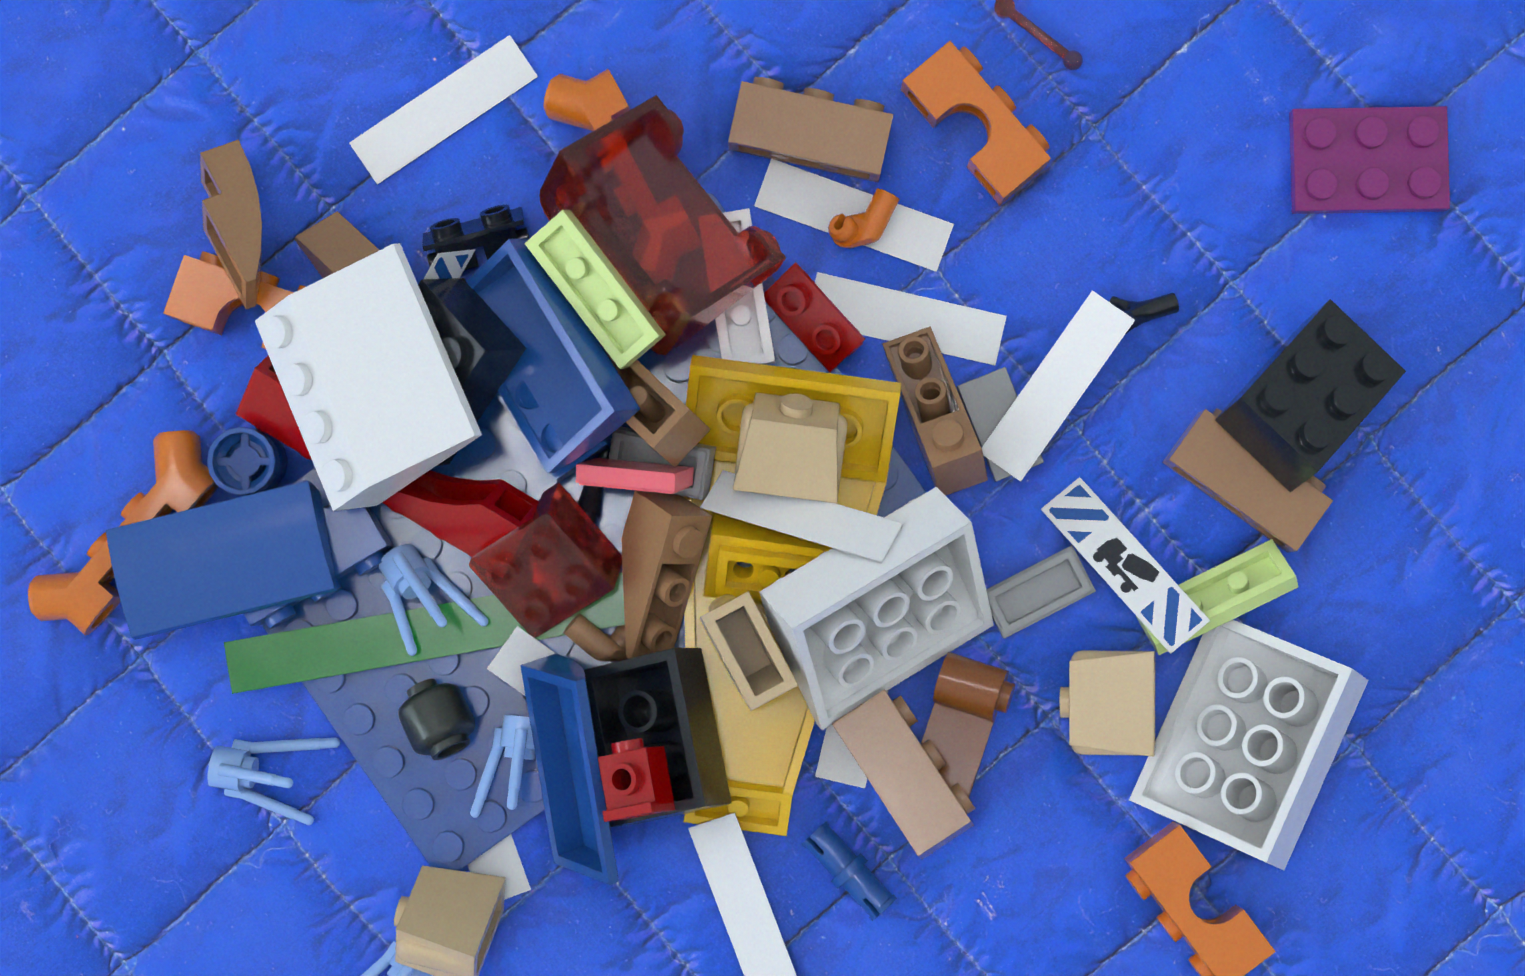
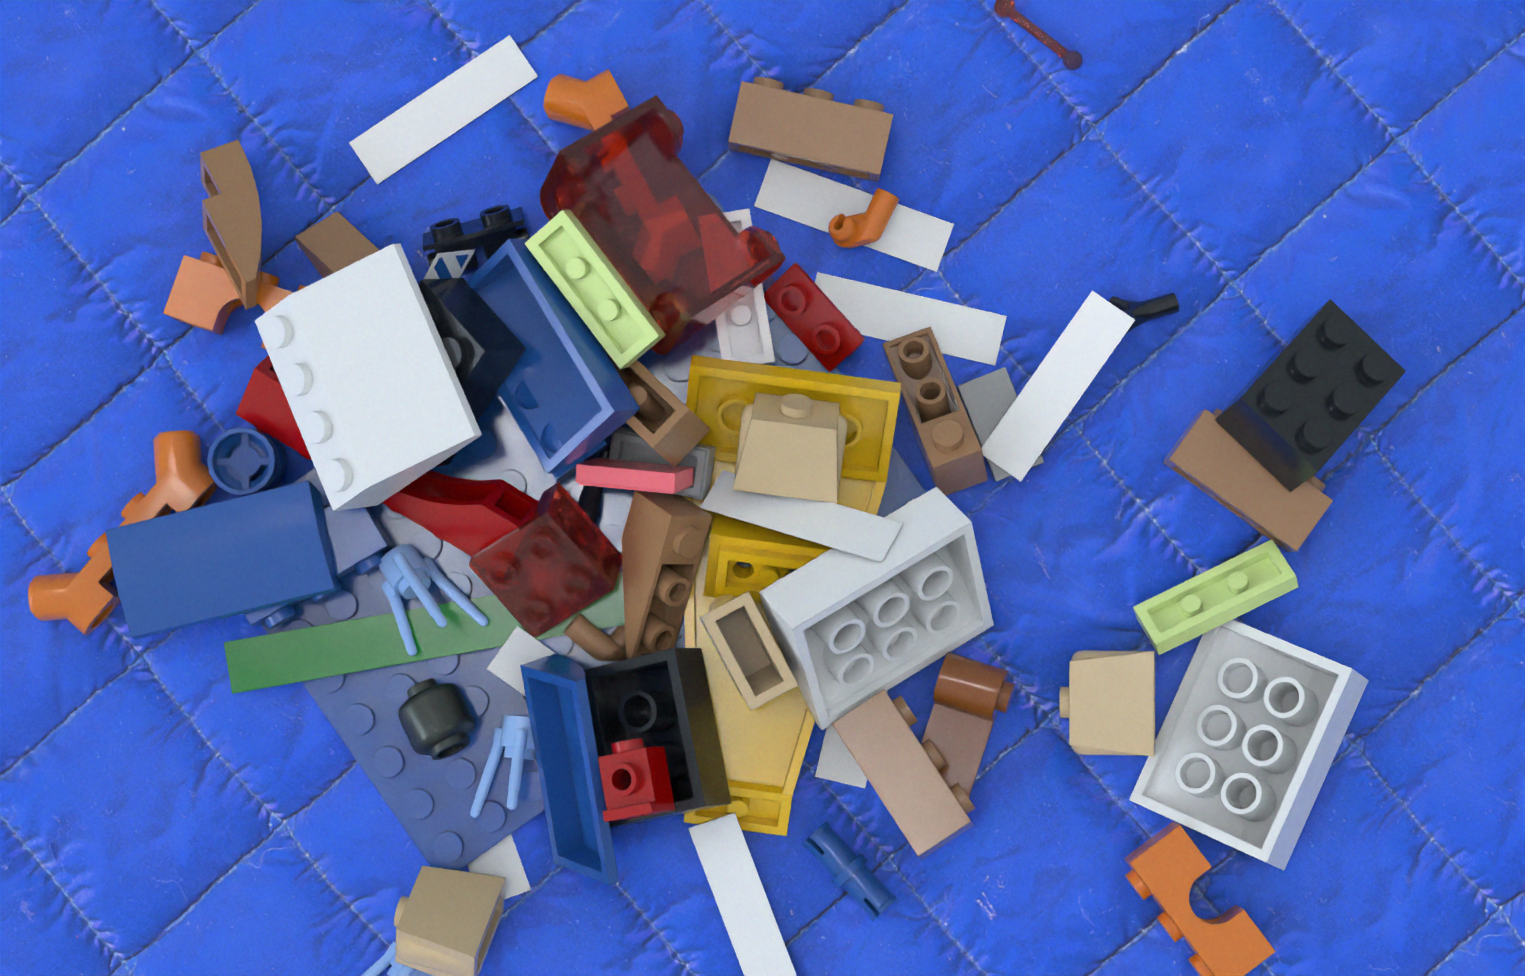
(236, 769): light blue plant -> none
(951, 85): orange arch -> none
(1038, 591): light grey tile -> none
(1125, 565): white sticker -> none
(1369, 160): magenta plate -> none

